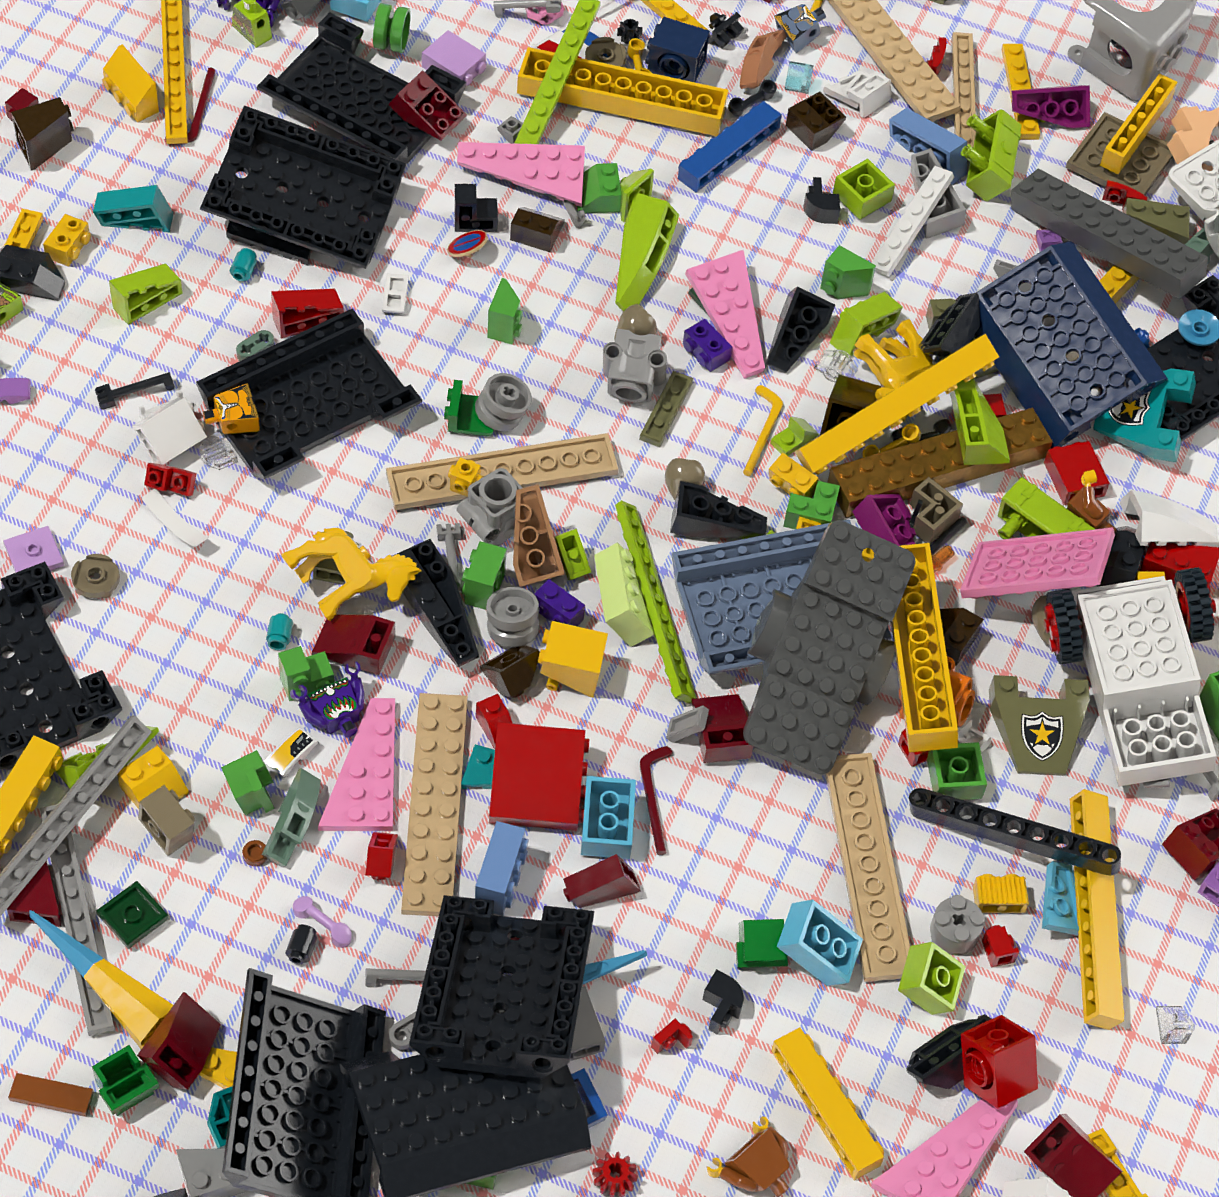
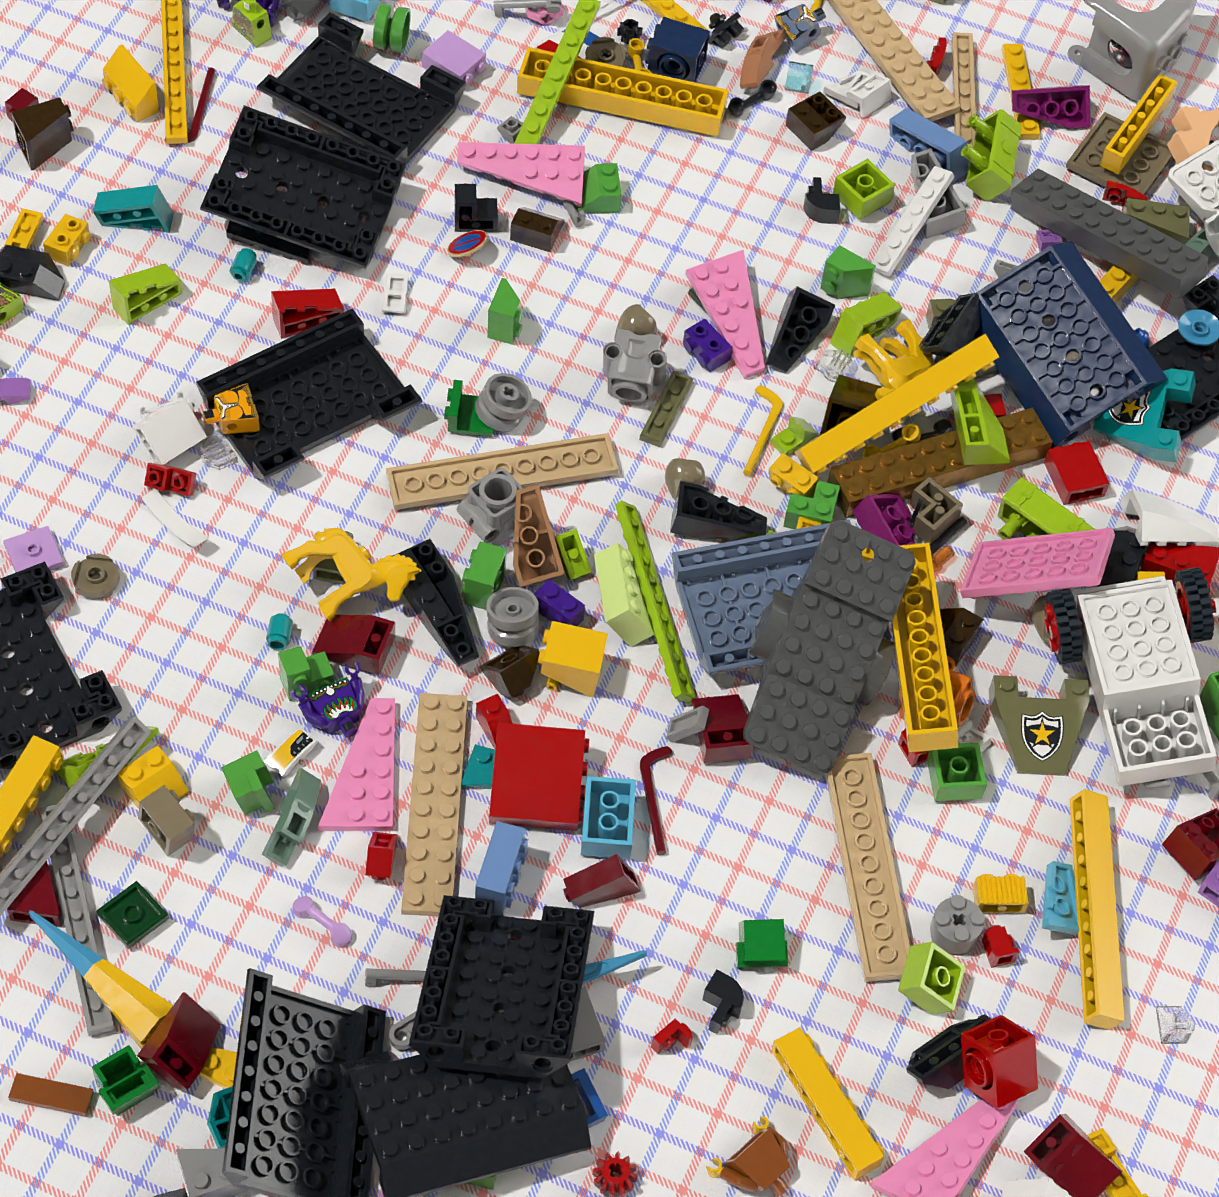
(106, 396): black hinge -> none
(253, 344): sand green beam -> none
(253, 853): dark orange tile -> none
(301, 944): black brick -> none
(427, 107): dark red slope -> none
(449, 537): light grey hinge -> none
(463, 475): yellow brick -> none
(636, 182): lime slope -> none
(644, 247): lime wedge -> none
(729, 146): blue brick -> none
(820, 942): medium azure brick -> none
(1021, 840): black beam -> none
(1088, 507): dark orange torso -> none

